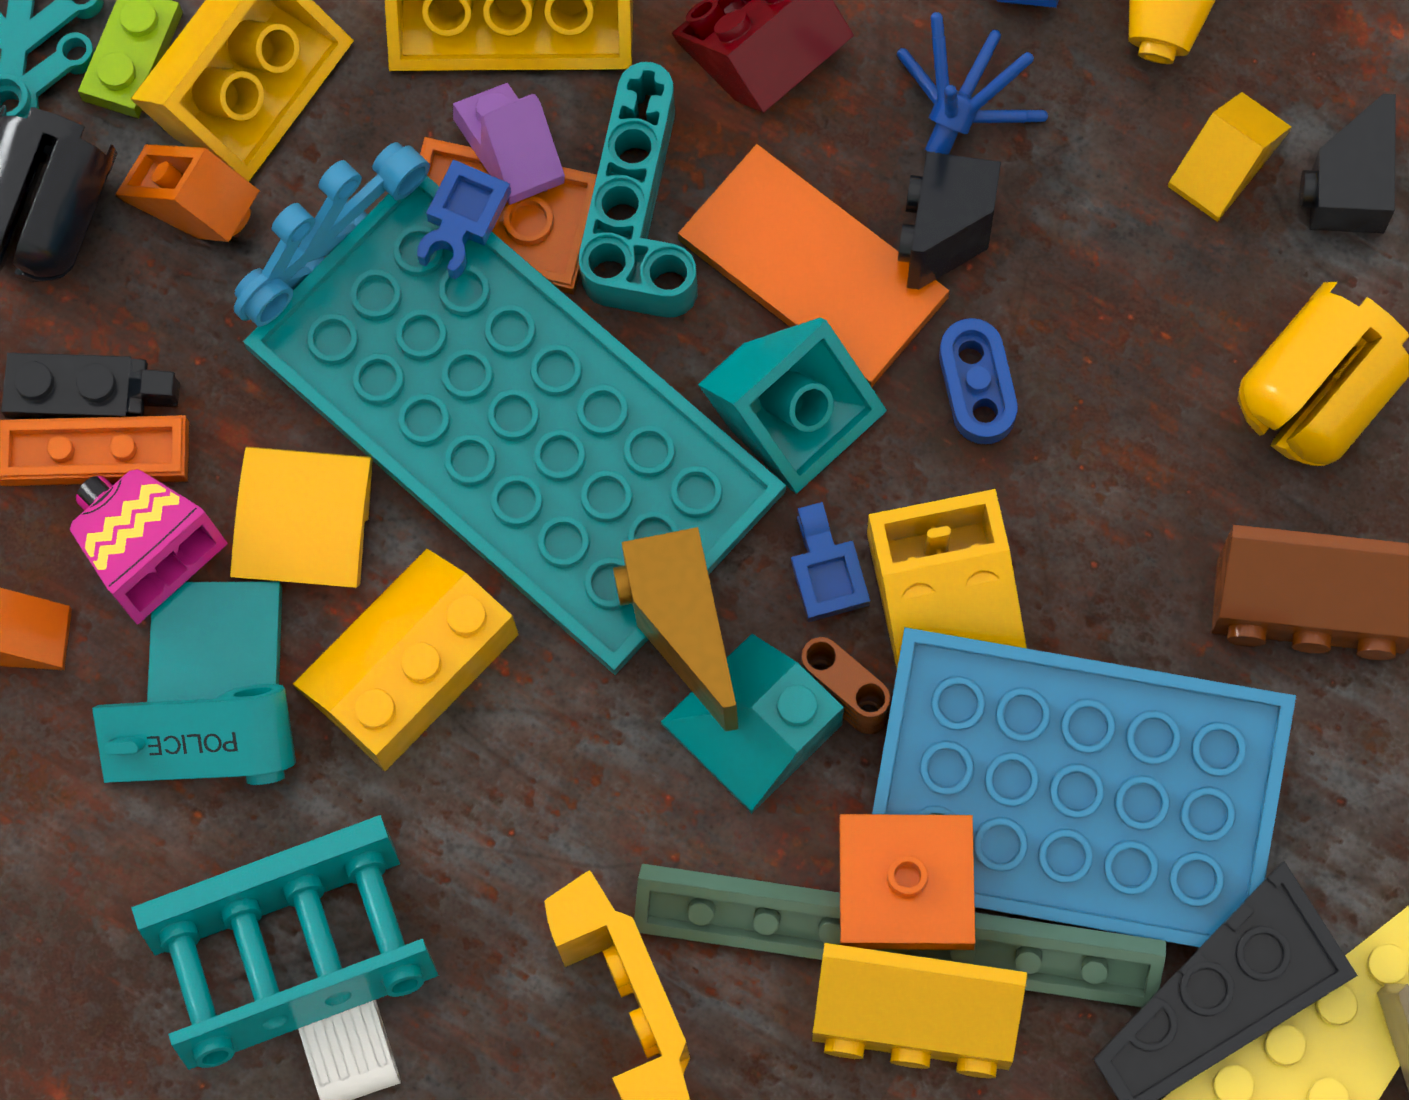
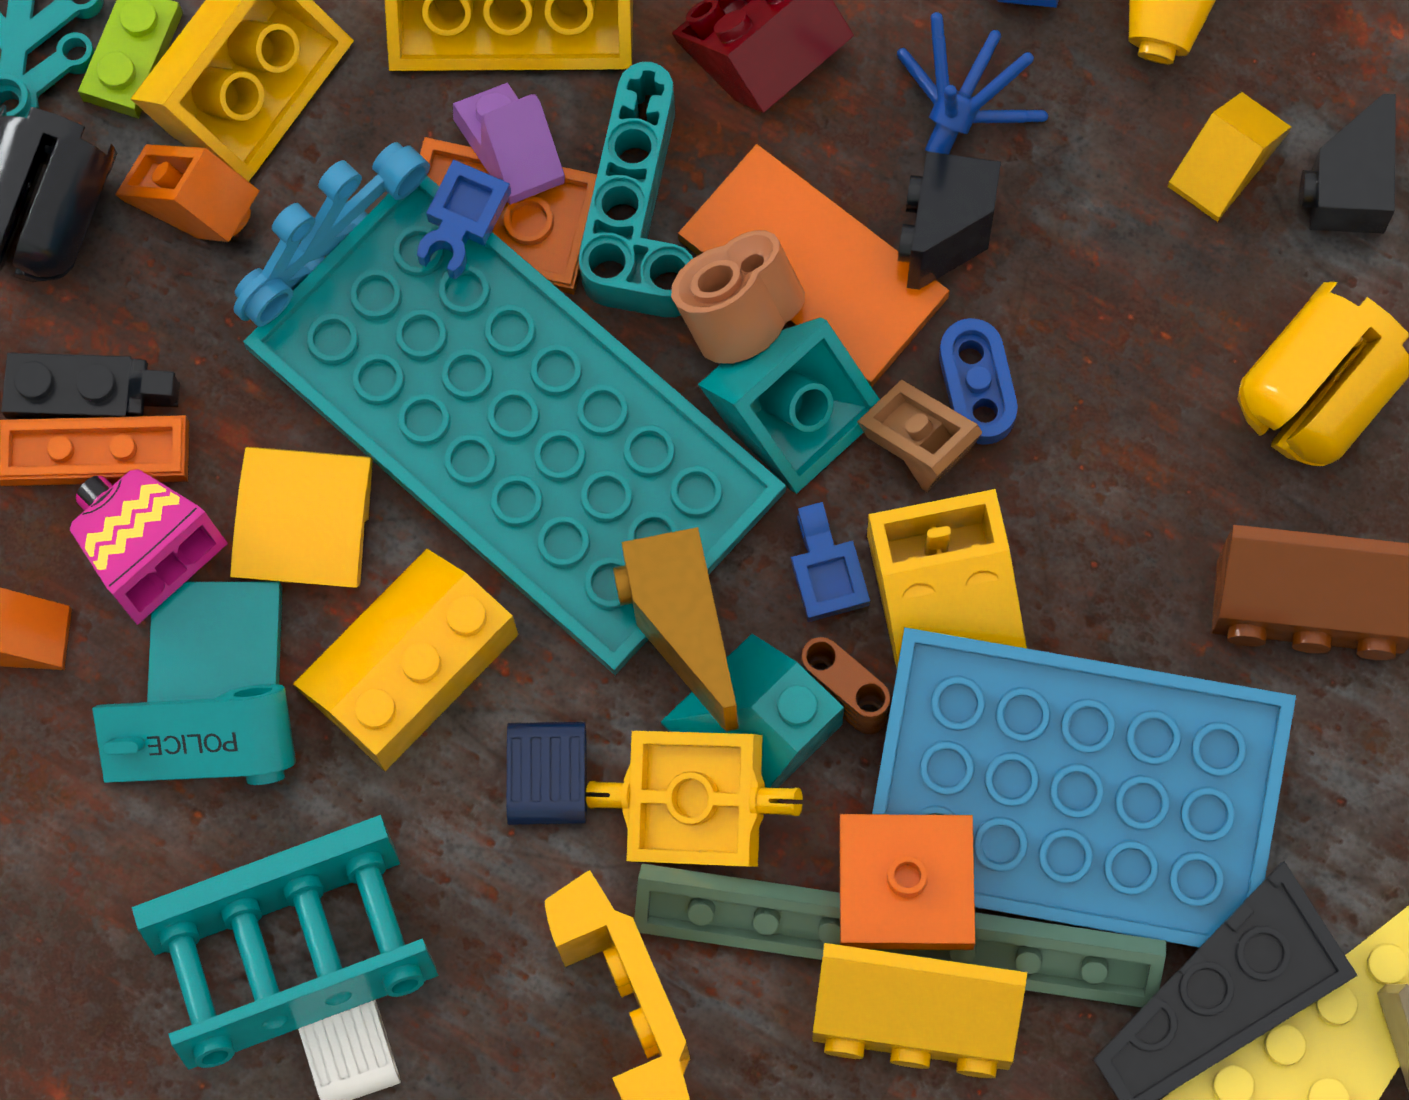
(546, 773): none -> dark blue piece
(694, 798): none -> yellow plate
(738, 296): none -> nougat piece
(920, 432): none -> medium nougat slope

